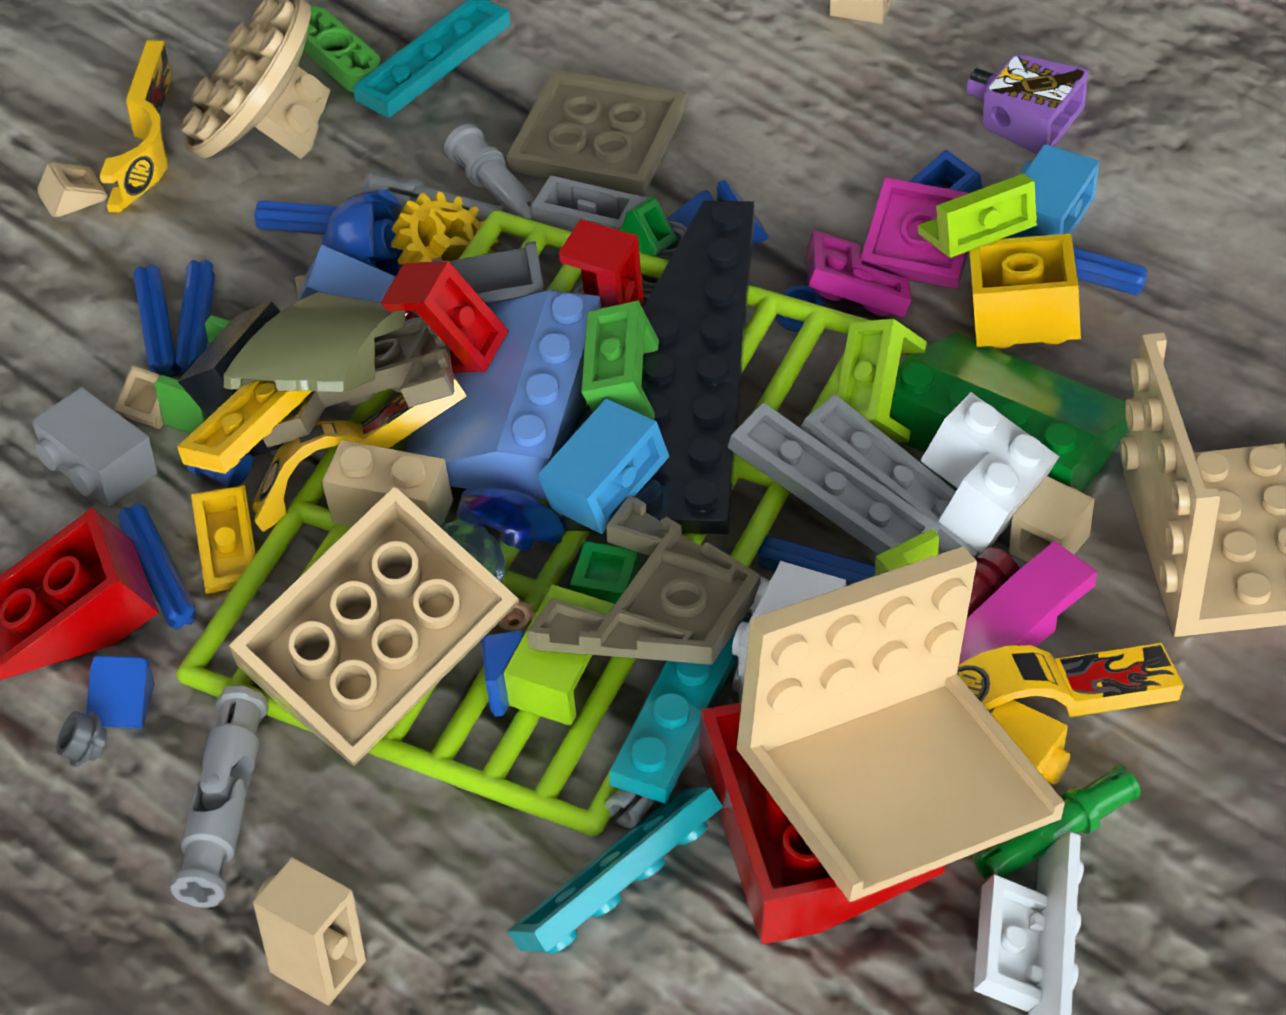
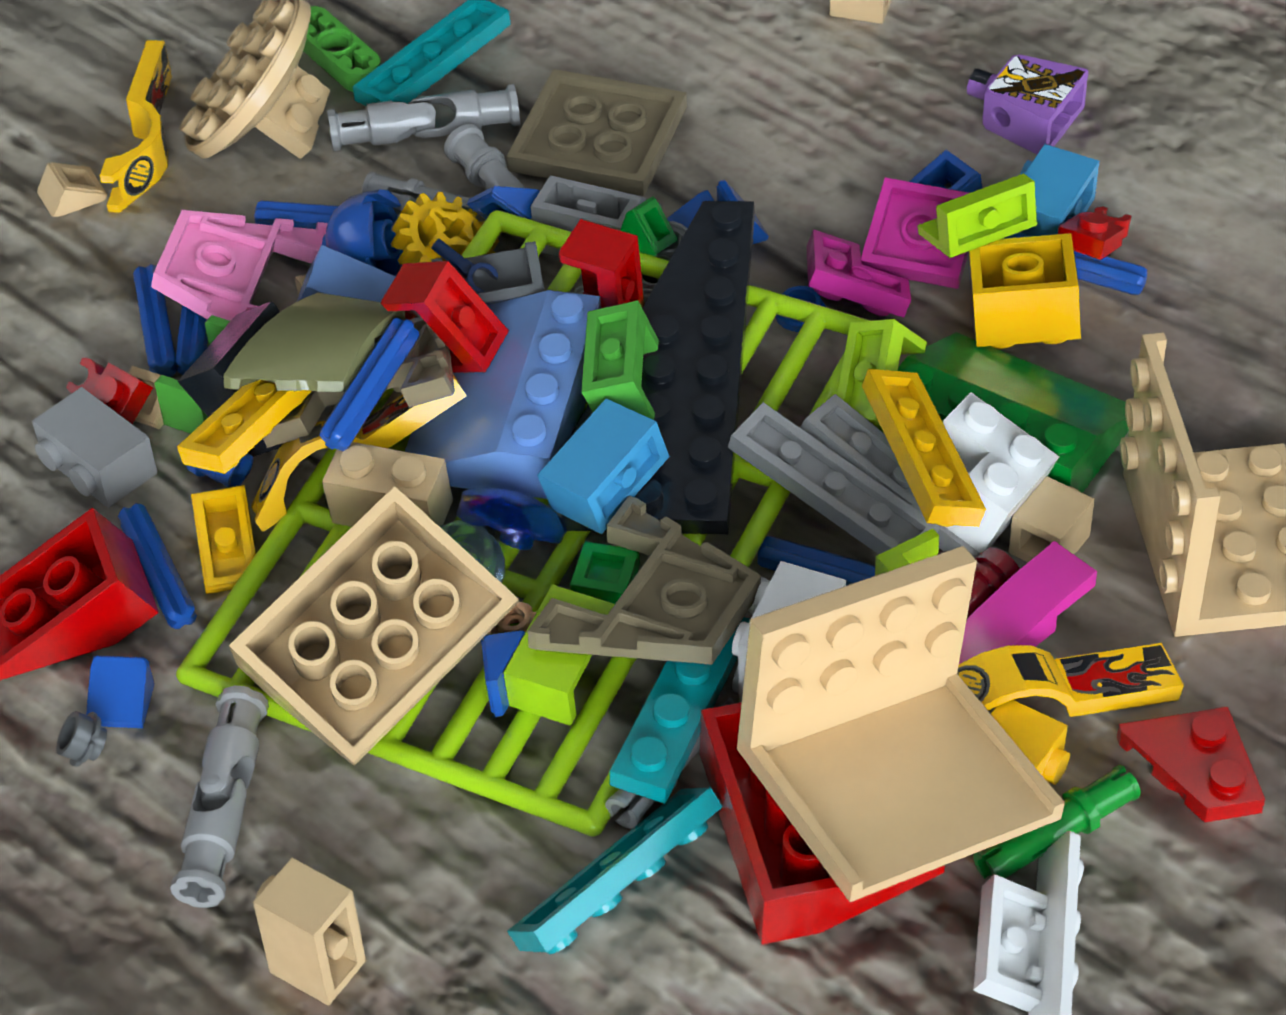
(114, 388): none -> red plate
(219, 259): none -> bright pink wing
(369, 384): none -> blue axle
(396, 121): none -> light grey piece
(463, 264): none -> dark blue hand
(506, 199): none -> blue slope
(923, 448): none -> yellow plate
(1096, 233): none -> red plate
(1199, 760): none -> red wing

